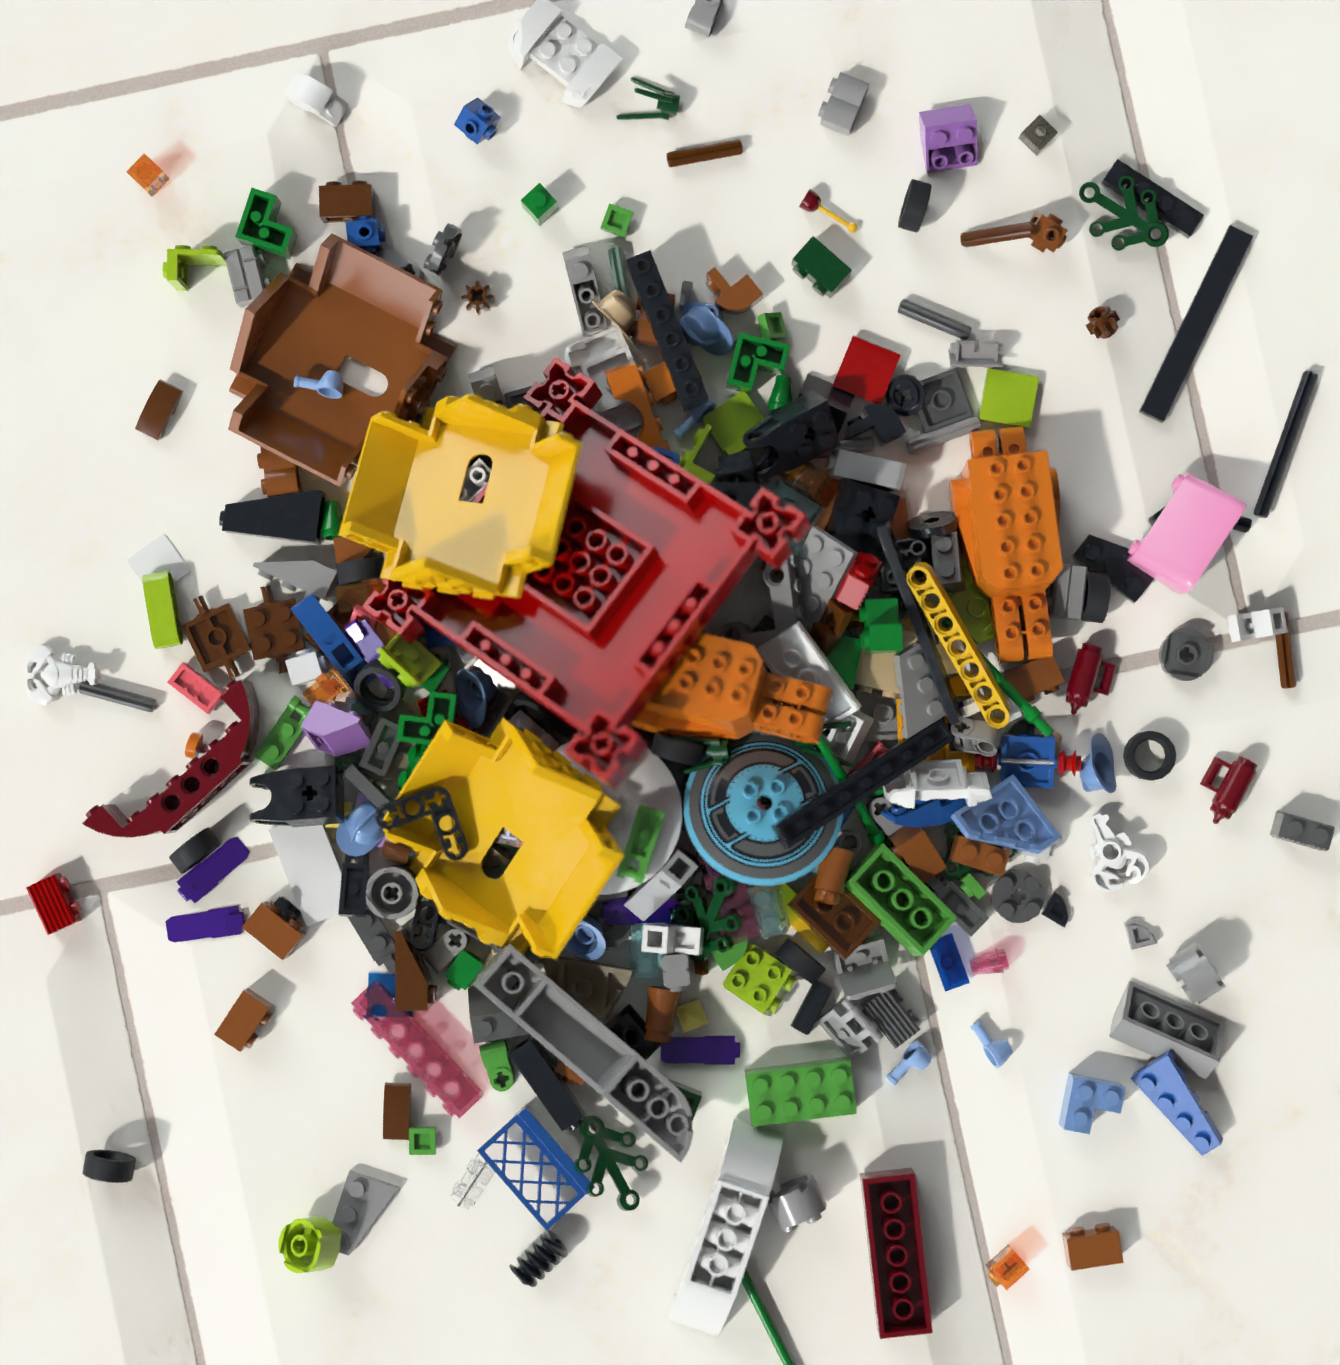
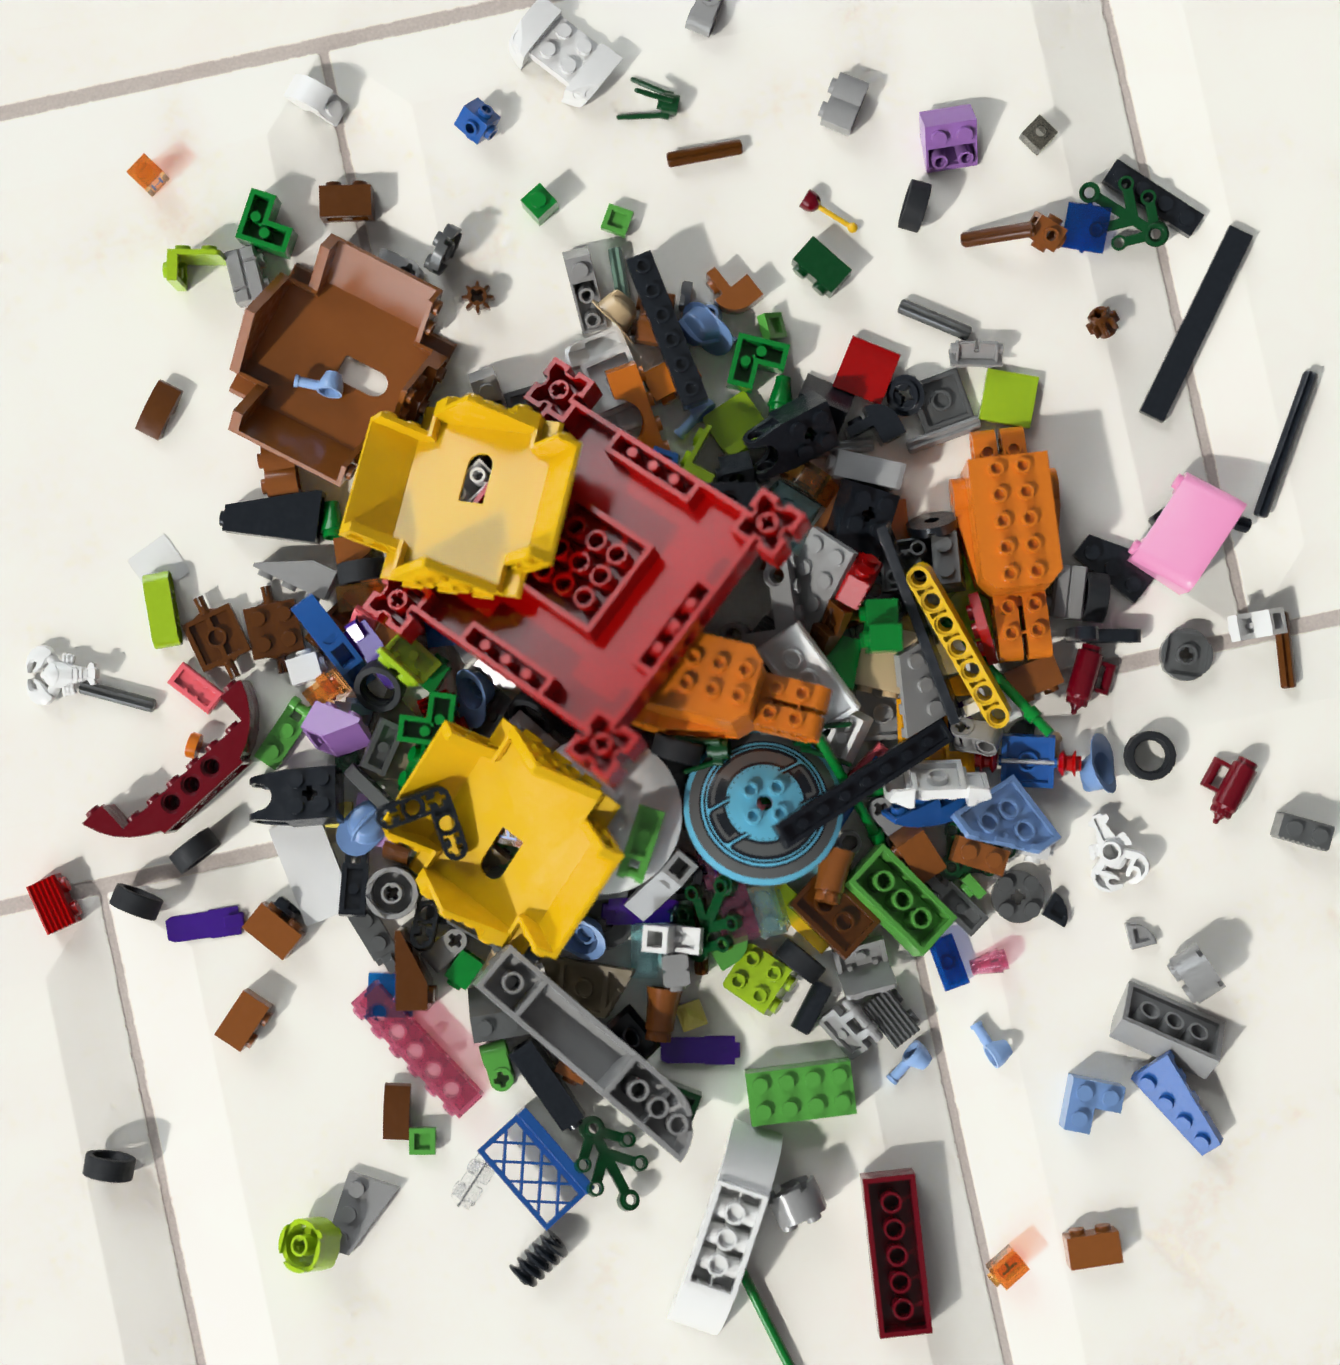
(136, 901): none -> black tyre
(213, 869): dark purple piece -> none
(366, 226): blue brick -> none
(980, 628): none -> red plate
(1086, 227): none -> clear blue piece
(1093, 634): none -> black beam

